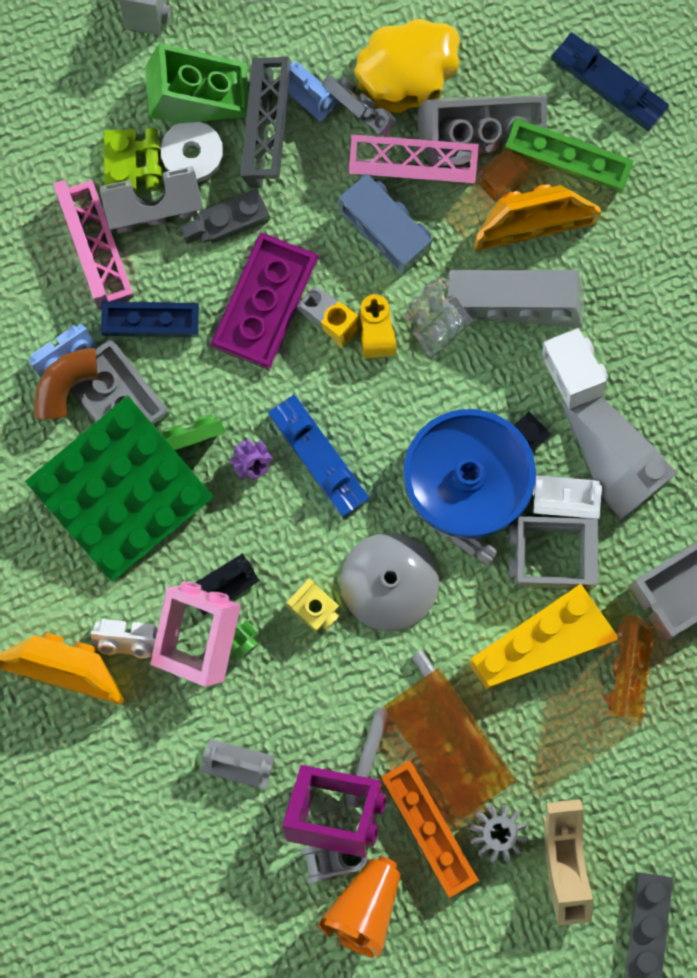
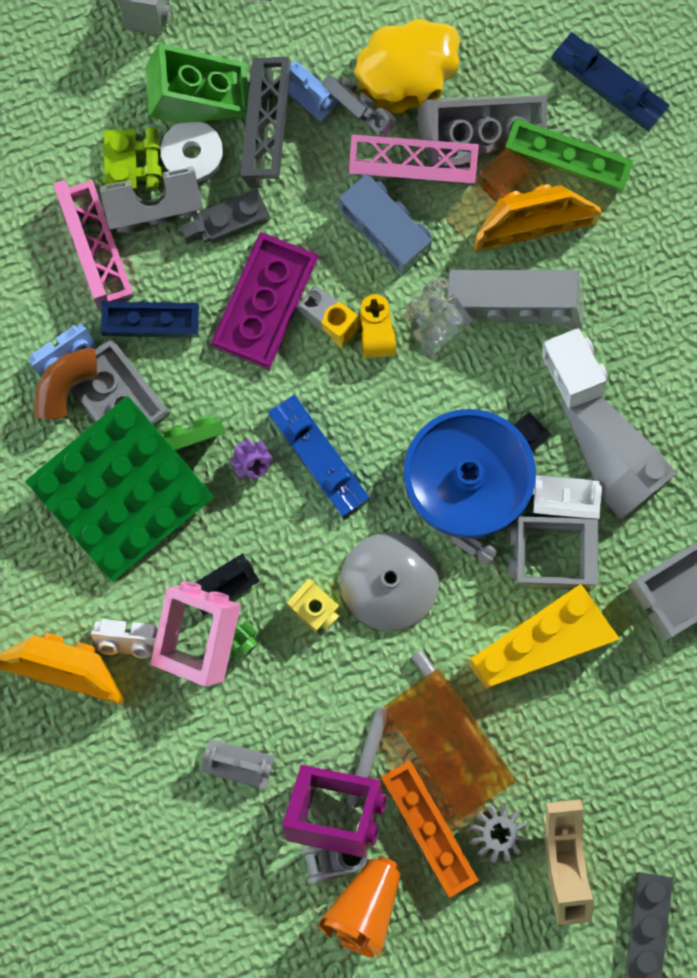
(631, 670): clear orange plate -> none

